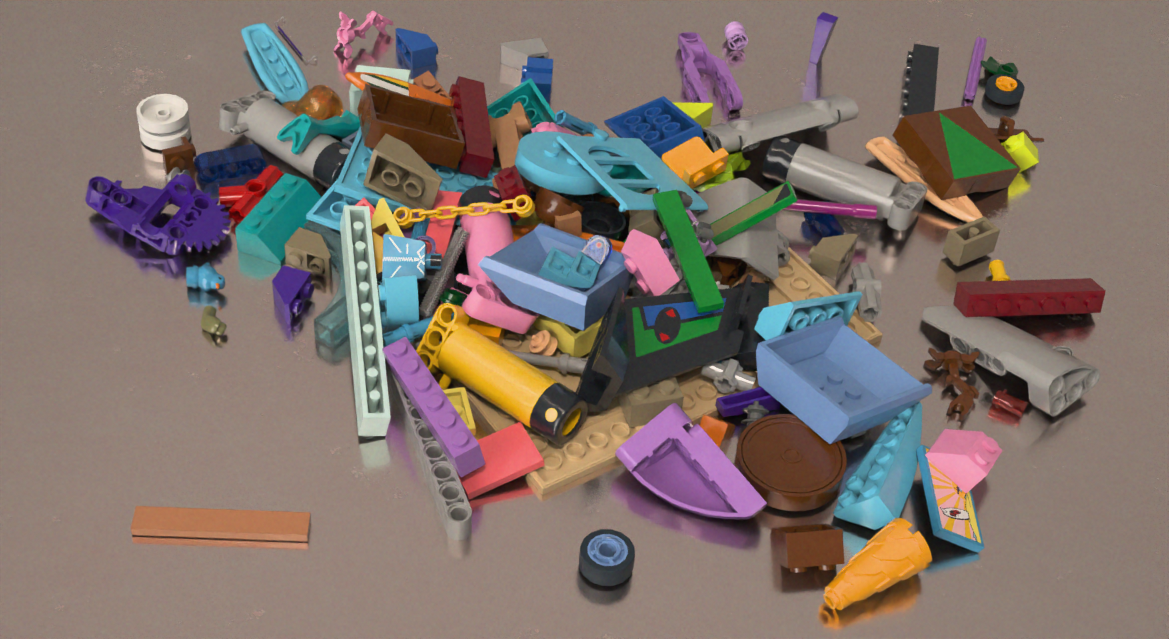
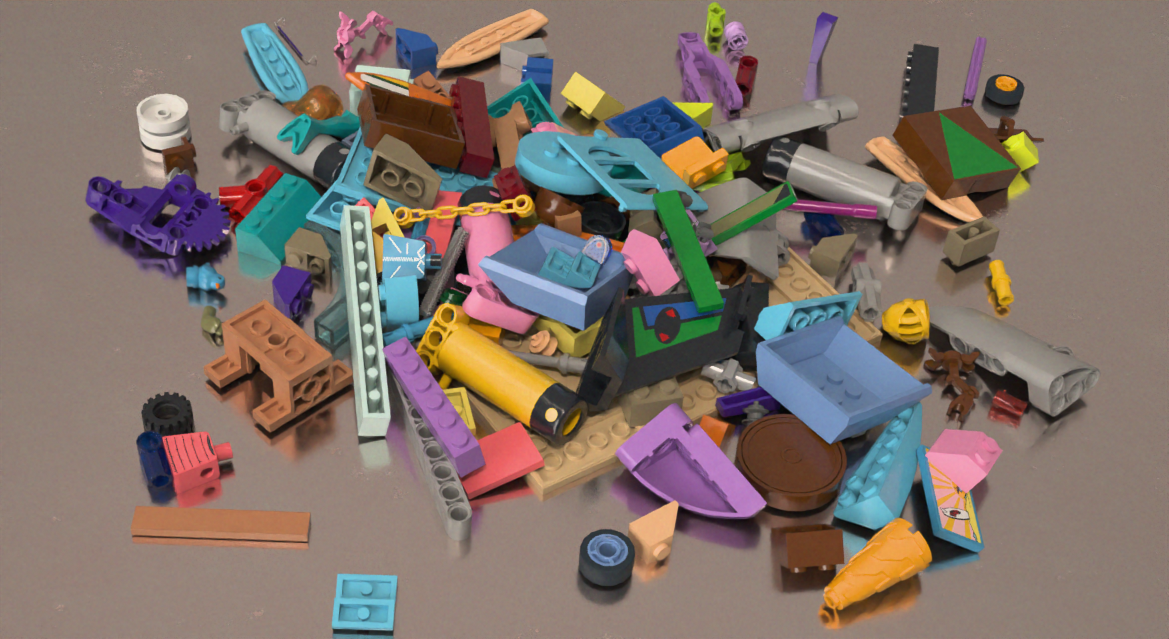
(154, 459): none -> clear blue piece
(168, 405): none -> black tyre
(194, 459): none -> coral torso
(230, 163): clear blue beam -> none
(295, 362): none -> nougat piece
(365, 602): none -> medium azure slope
(486, 41): none -> light nougat piece
(574, 123): dark azure pin -> none
(590, 99): none -> light yellow slope
(654, 533): none -> light nougat slope
(715, 19): none -> lime axle
(746, 74): none -> dark red piece
(907, 320): none -> yellow helmet
(996, 68): dark green plate -> none
(1028, 297): dark red brick -> none

